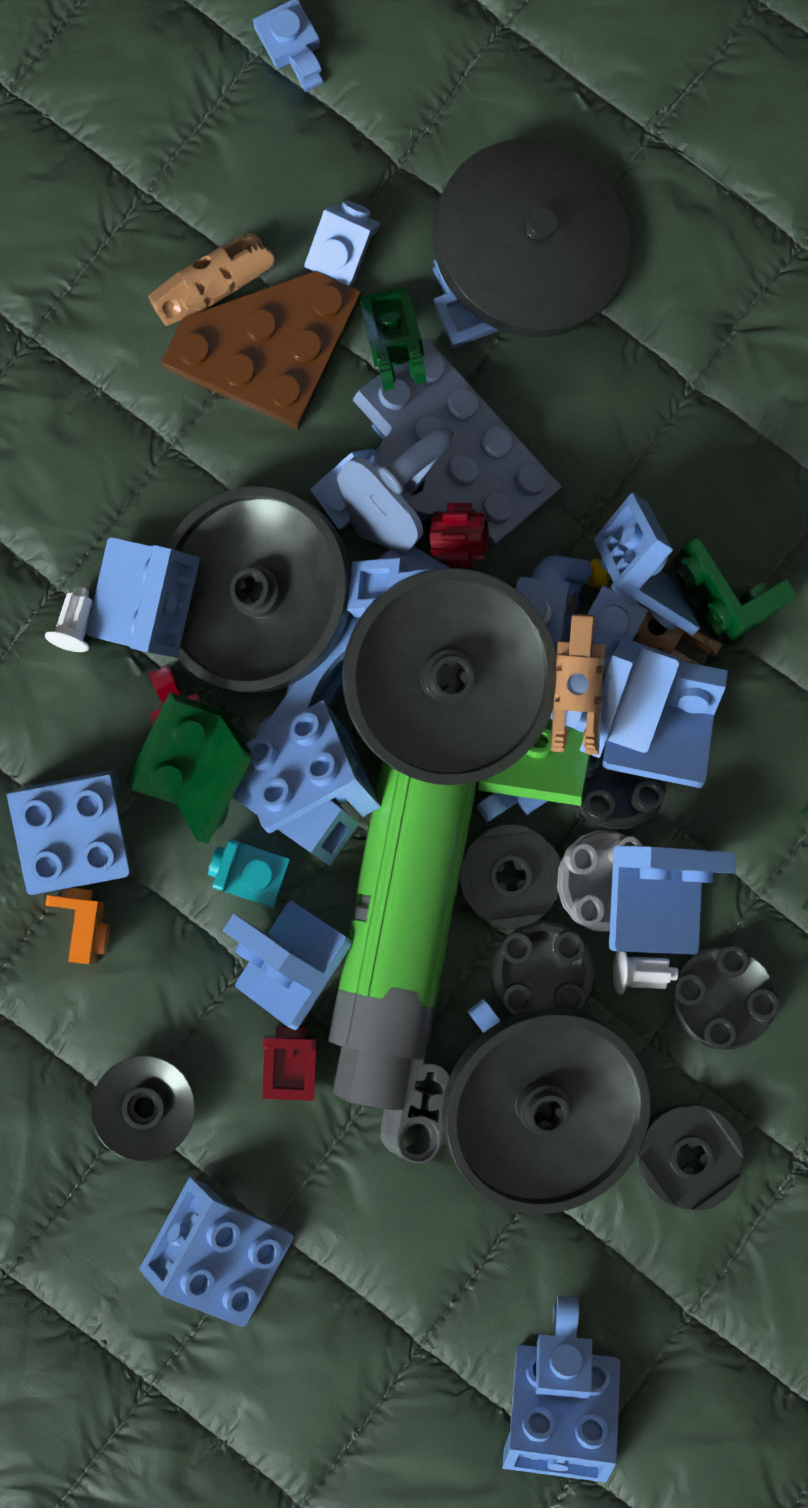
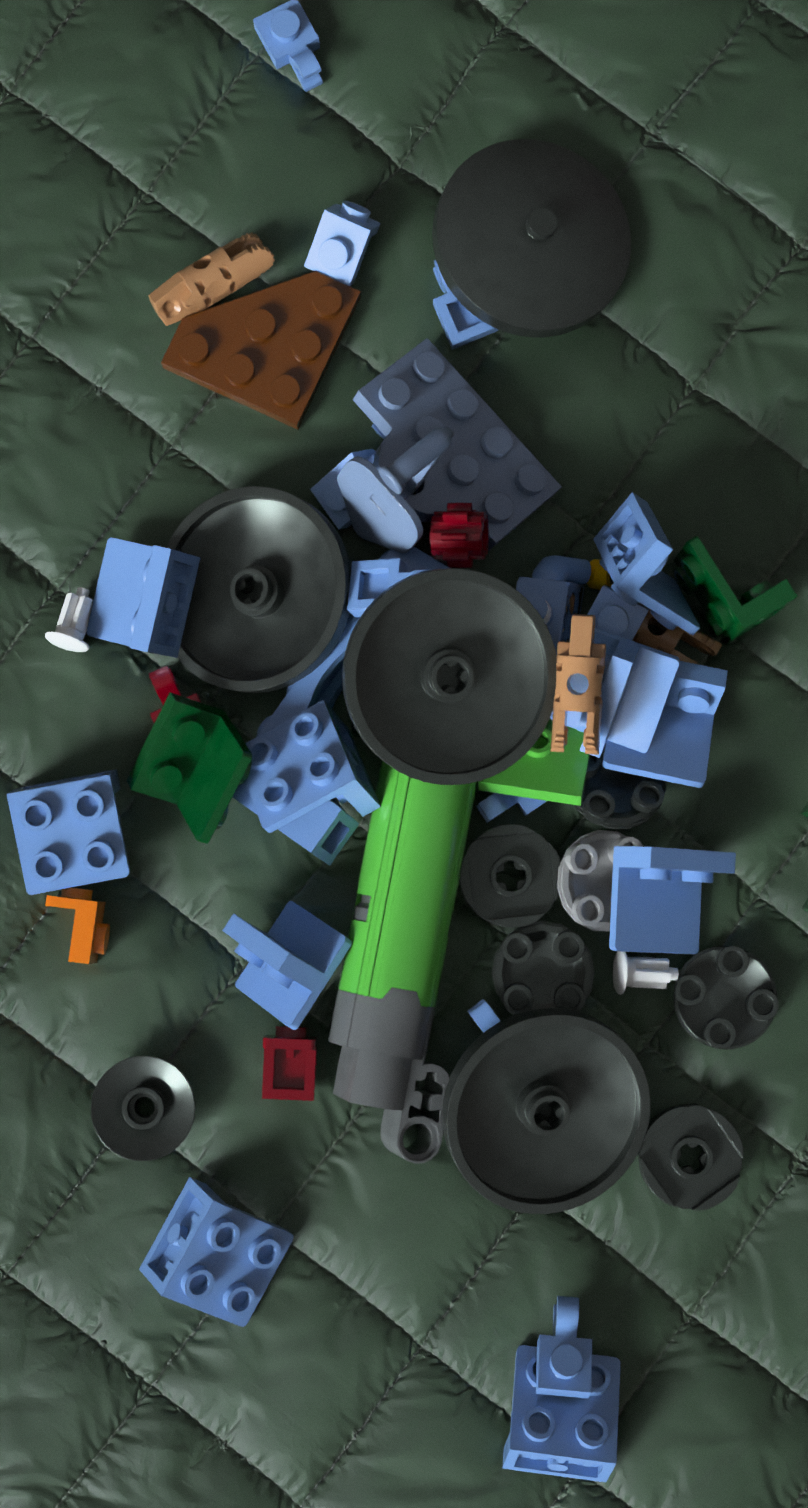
(248, 872): teal bracket -> none
(393, 334): dark green hinge -> none

